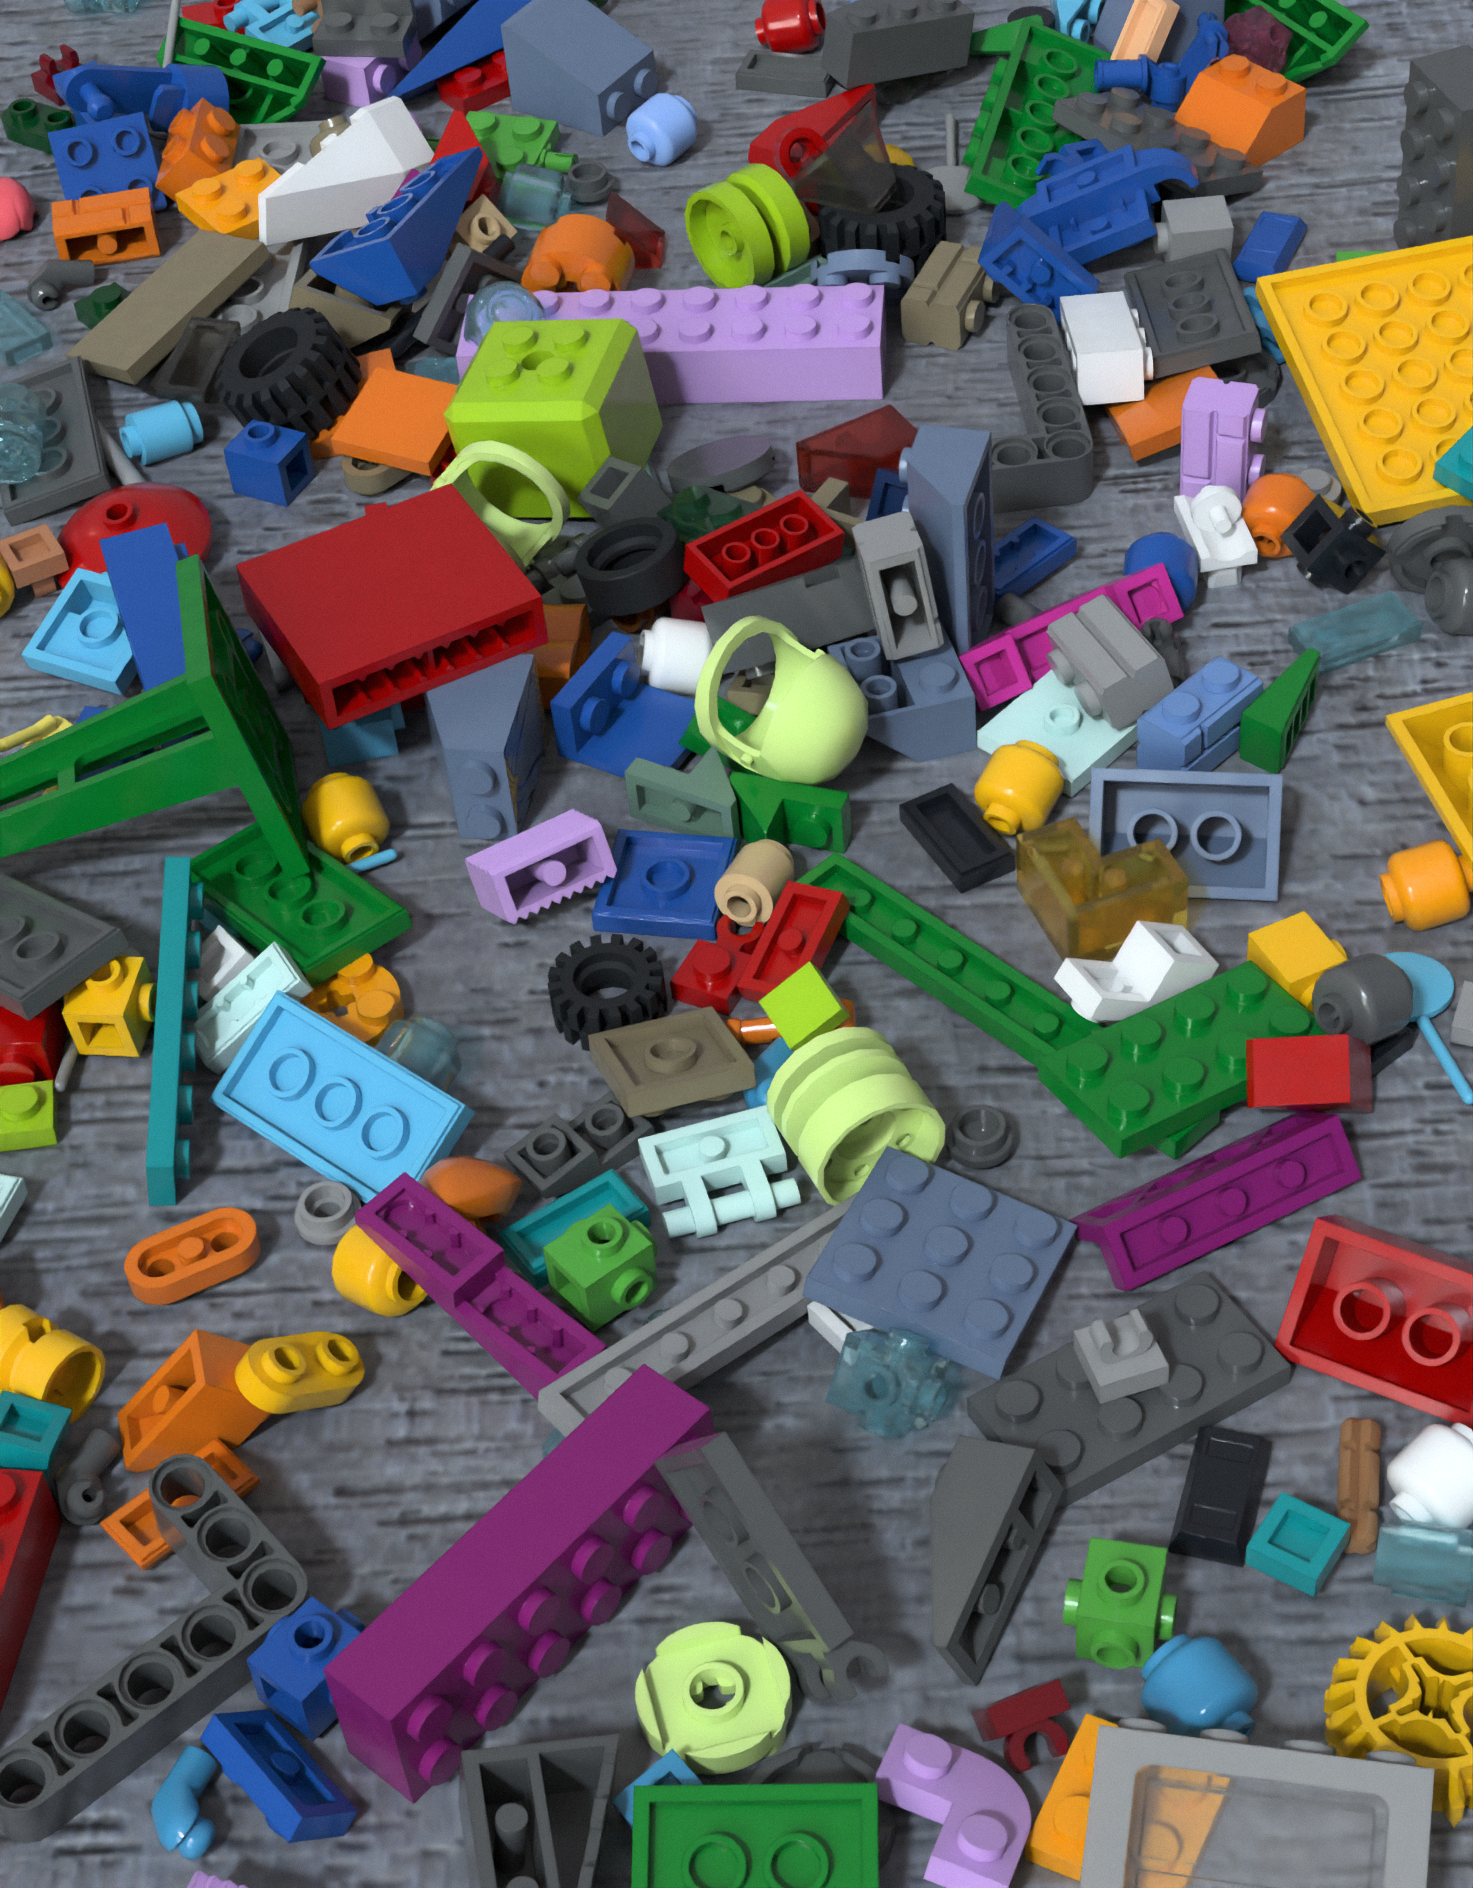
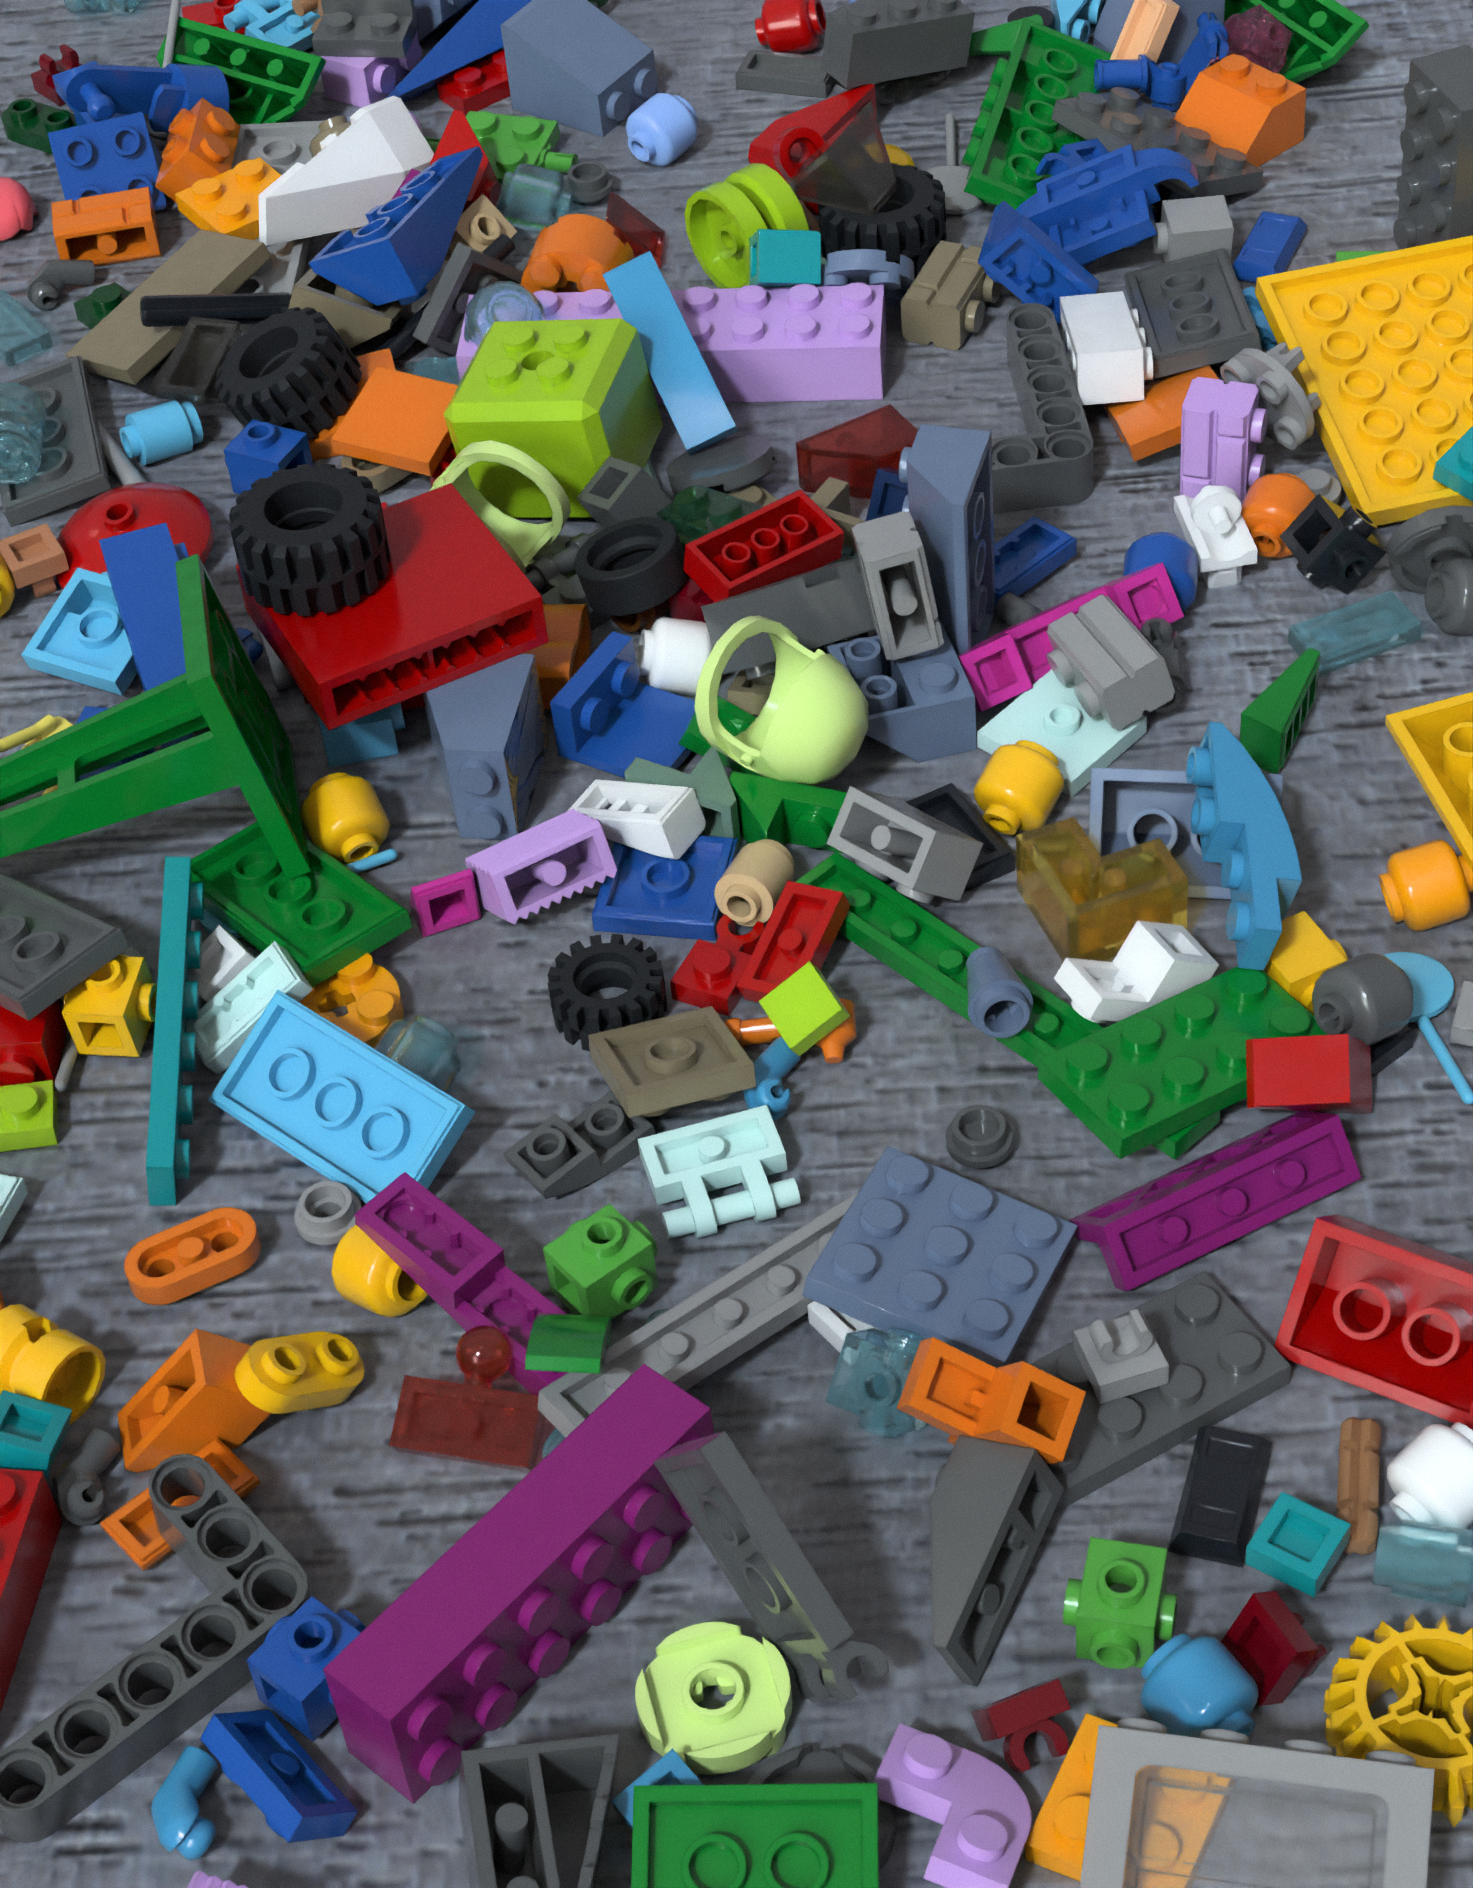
(241, 307): none -> black axle
(310, 539): none -> black tyre
(445, 902): none -> dark pink slope
(470, 1418): none -> clear red plate
(473, 1188): orange piece -> none
(527, 1237): teal tile -> none
(568, 1343): none -> green slope
(644, 815): none -> white slope
(670, 353): none -> dark azure slope
(784, 258): none -> teal panel
(844, 1104): yellowish green wheel -> none
(904, 845): none -> light grey brick
(990, 1403): none -> orange brick
(996, 994): none -> sand blue cone
(1198, 720): medium blue brick -> none
(1251, 838): none -> dark azure slope
(1272, 1646): none -> dark red tile
(1288, 407): none -> light grey plate

